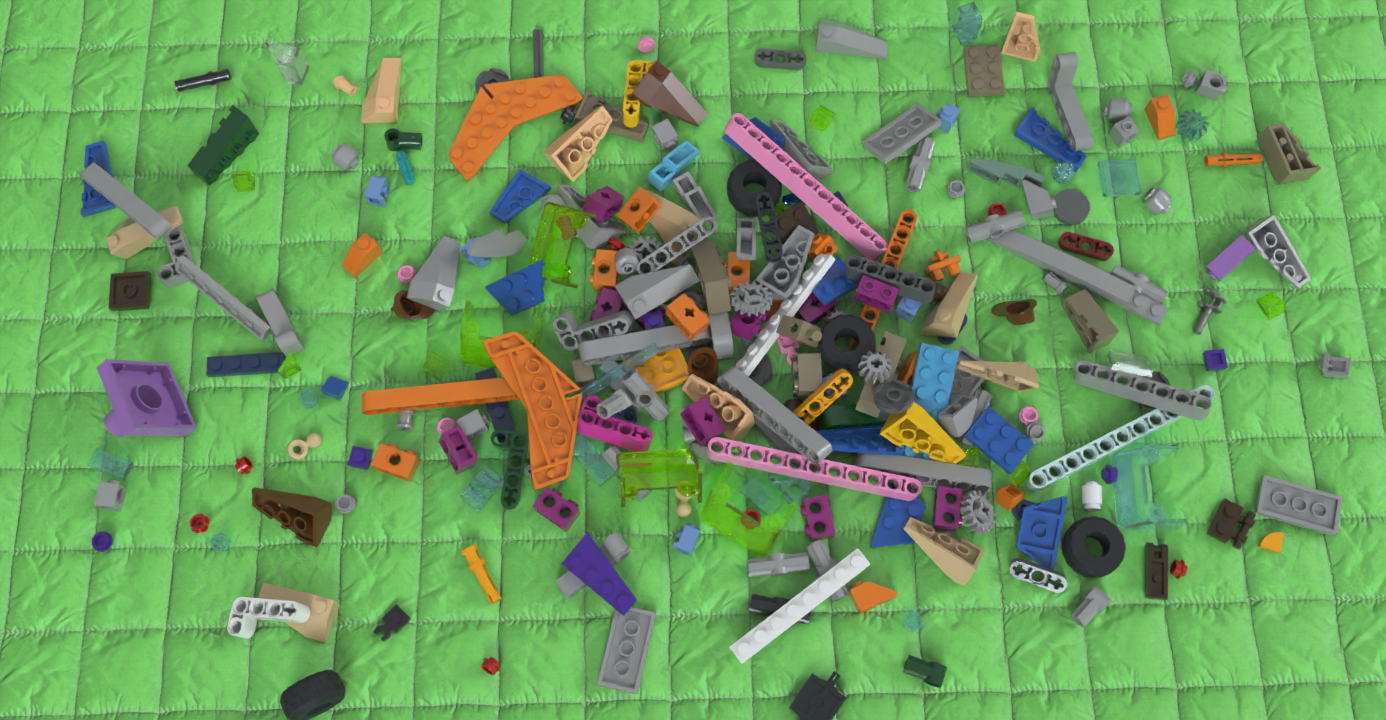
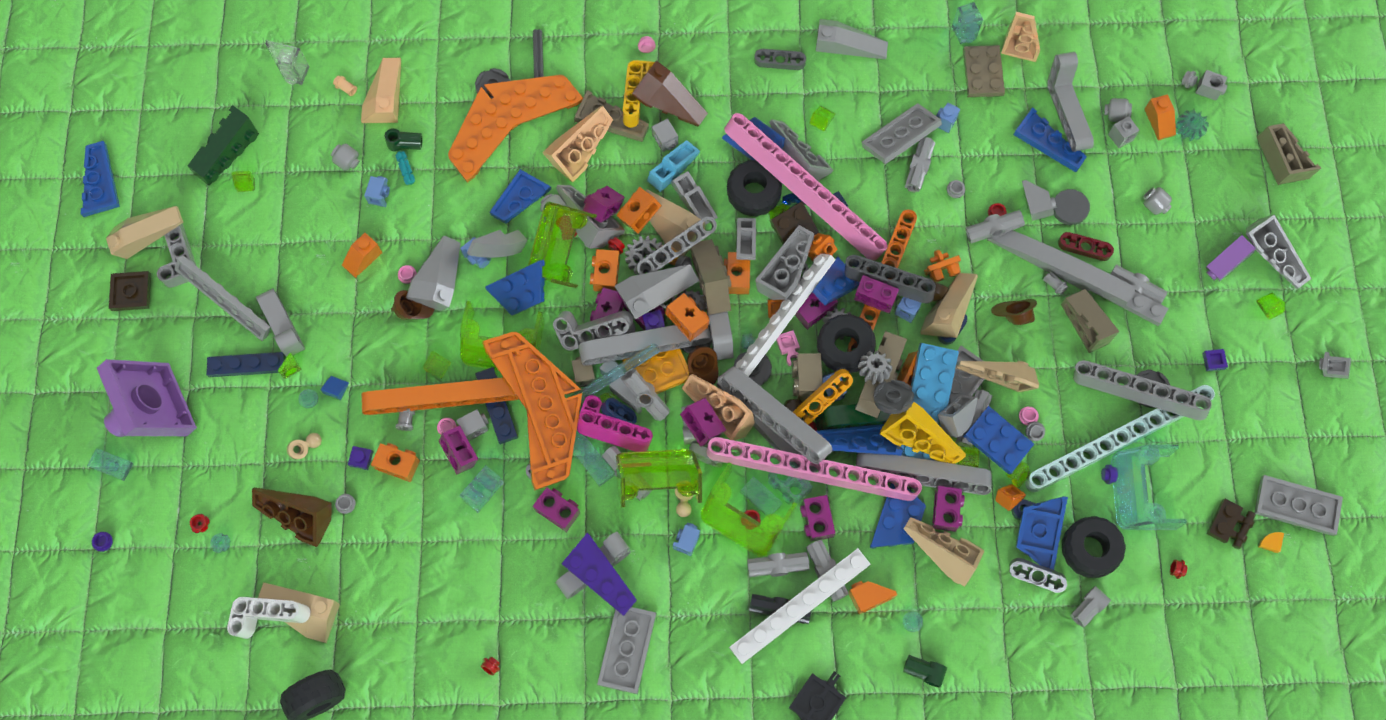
(110, 495): light grey brick -> none
(126, 201): light grey beam -> none
(210, 78): black pin -> none
(243, 465): red plate -> none
(394, 620): black plate -> none
(477, 566): light orange pin -> none
(511, 470): dark green beam -> none
(568, 115): black plate -> none
(615, 403): light grey piece -> none
(626, 261): light grey head -> none
(746, 326): magenta brick -> none
(751, 298): light grey gear -> none
(768, 227): black beam -> none
(805, 335): dark tan torso -> none
(978, 512): light grey gear -> none
(998, 171): sand green slope -> none
(1063, 172): clear light blue gear -> none
(1091, 496): white brick -> none
(1119, 177): clear light blue plate -> none
(1129, 363): clear plate -> none
(1156, 572): dark brown plate -> none
(1208, 308): flat silver piece -> none
(1212, 160): orange pin -> none

